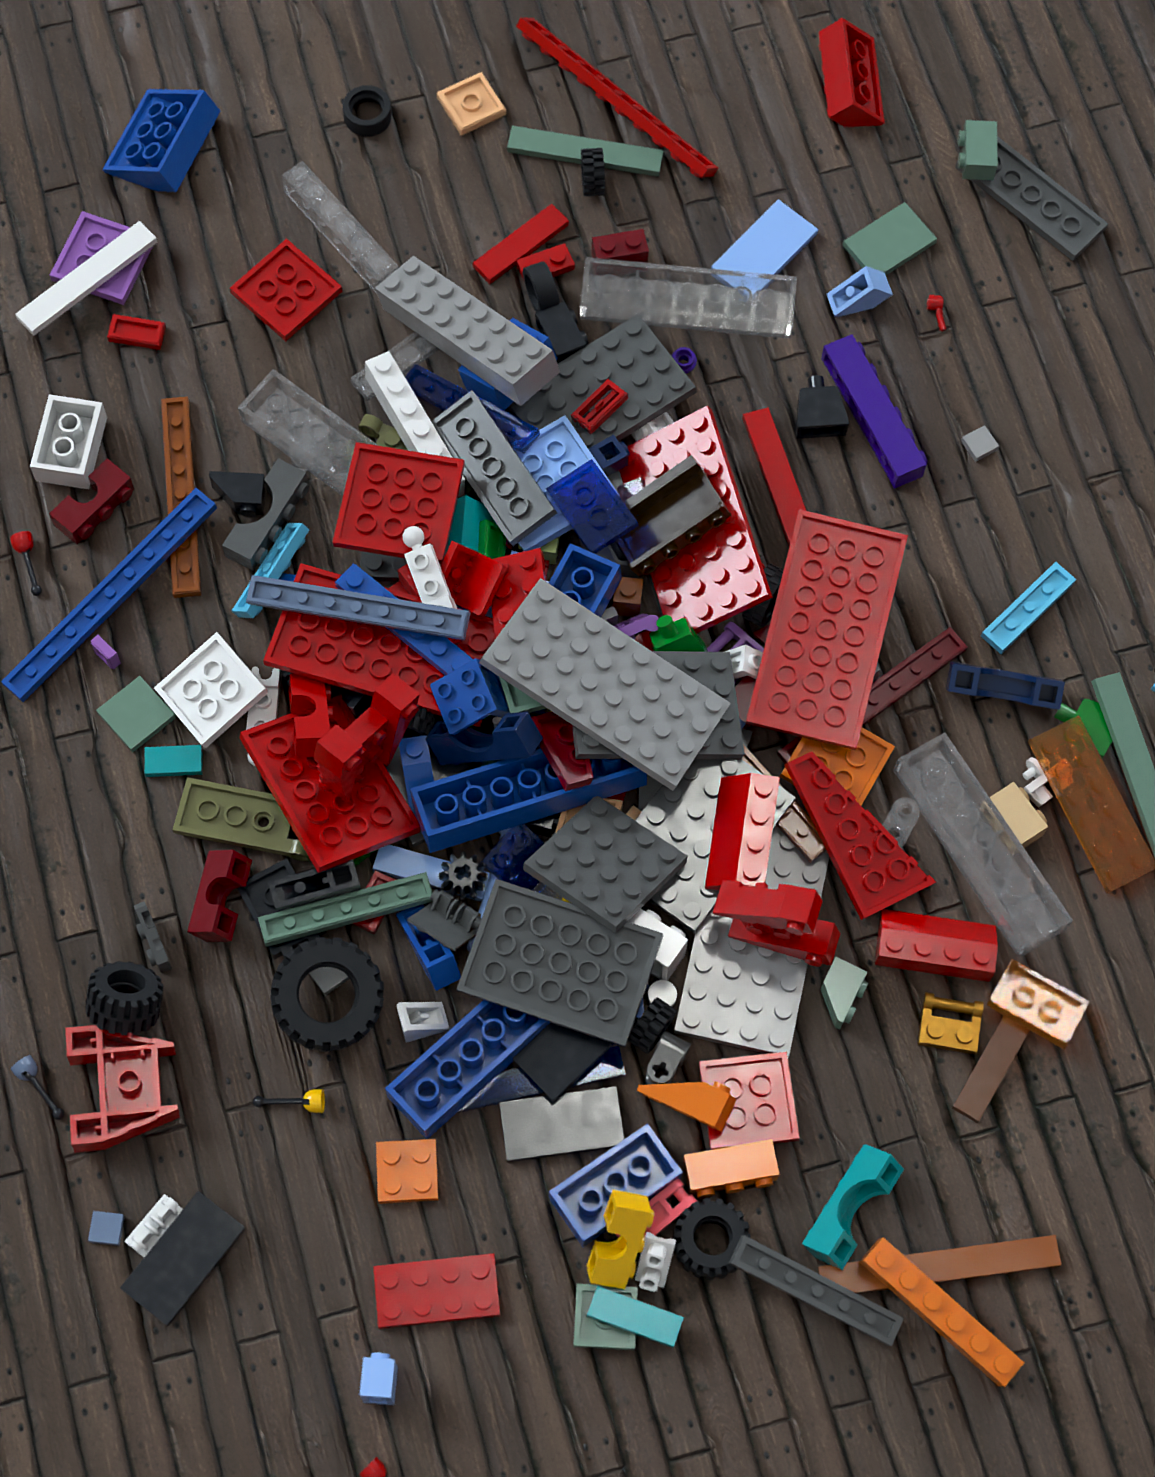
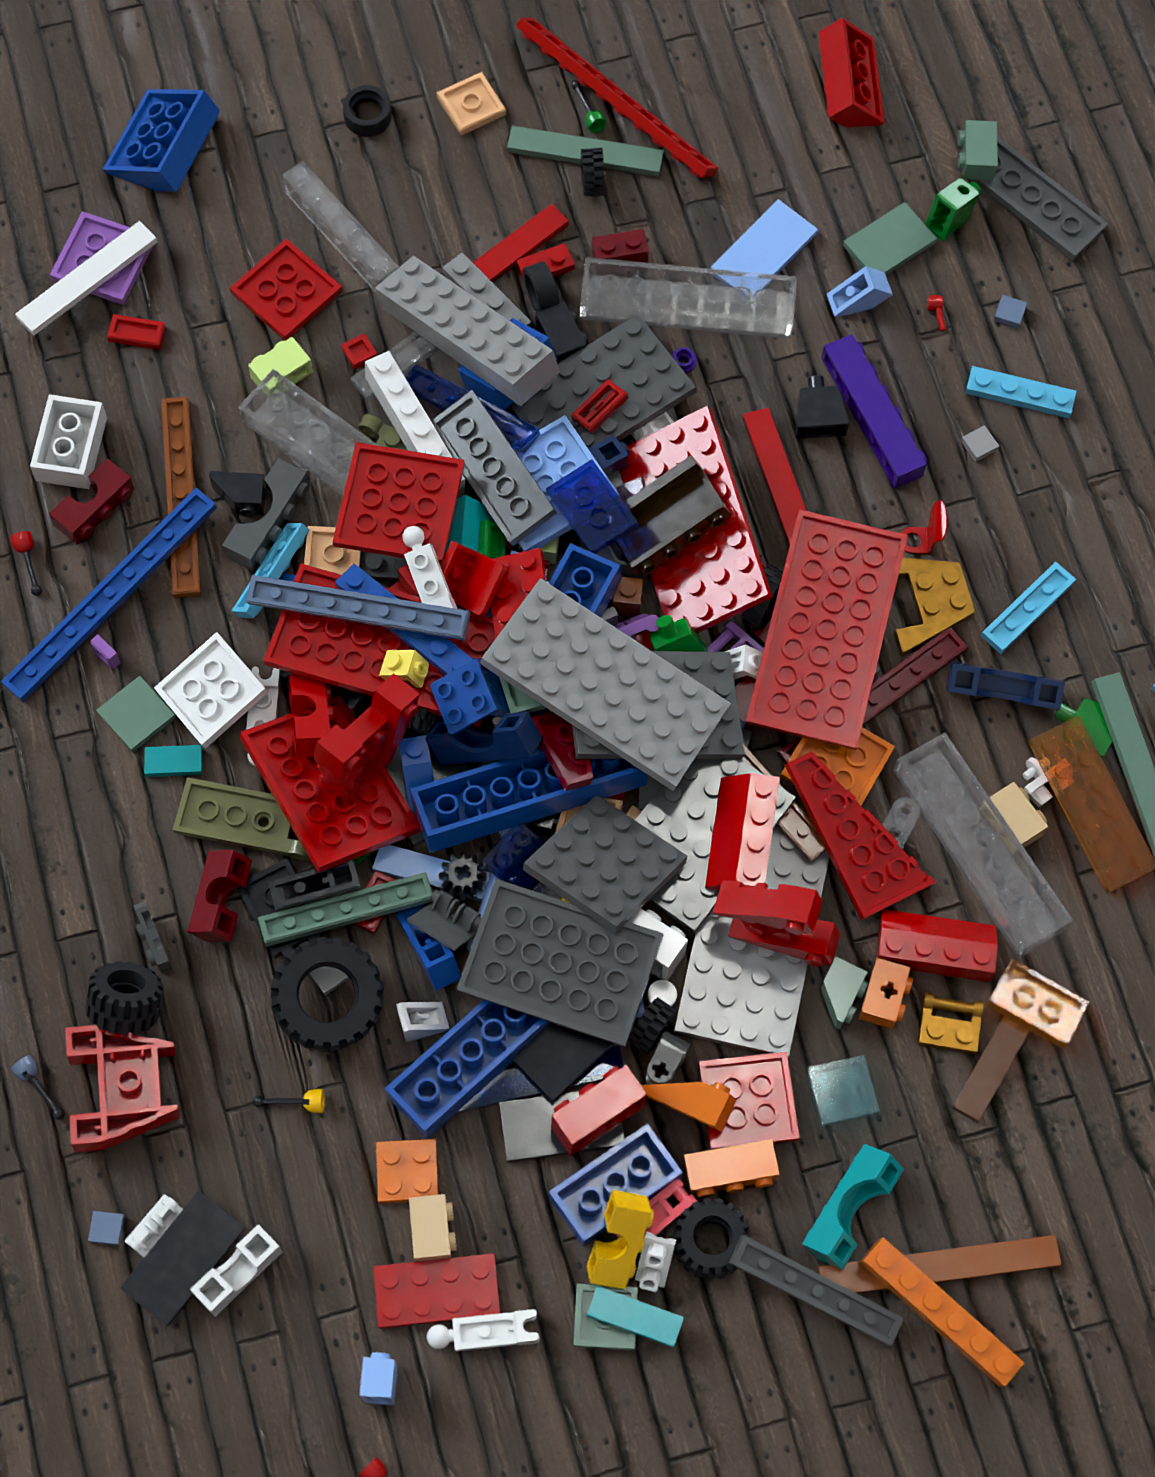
(223, 1284): none -> white arch
(286, 359): none -> yellowish green brick
(323, 555): none -> light nougat plate
(358, 351): none -> red plate
(406, 665): none -> light yellow bracket
(430, 1227): none -> tan brick
(472, 280): none -> light grey plate
(485, 1331): none -> white plate
(594, 119): none -> green hinge
(598, 1109): none -> brick
(842, 1090): none -> clear light blue plate
(890, 977): none -> orange brick
(933, 533): none -> red piece
(939, 598): none -> pearl gold wing
(959, 200): none -> green torso
(1010, 311): none -> sand blue tile
(1020, 392): none -> medium azure plate

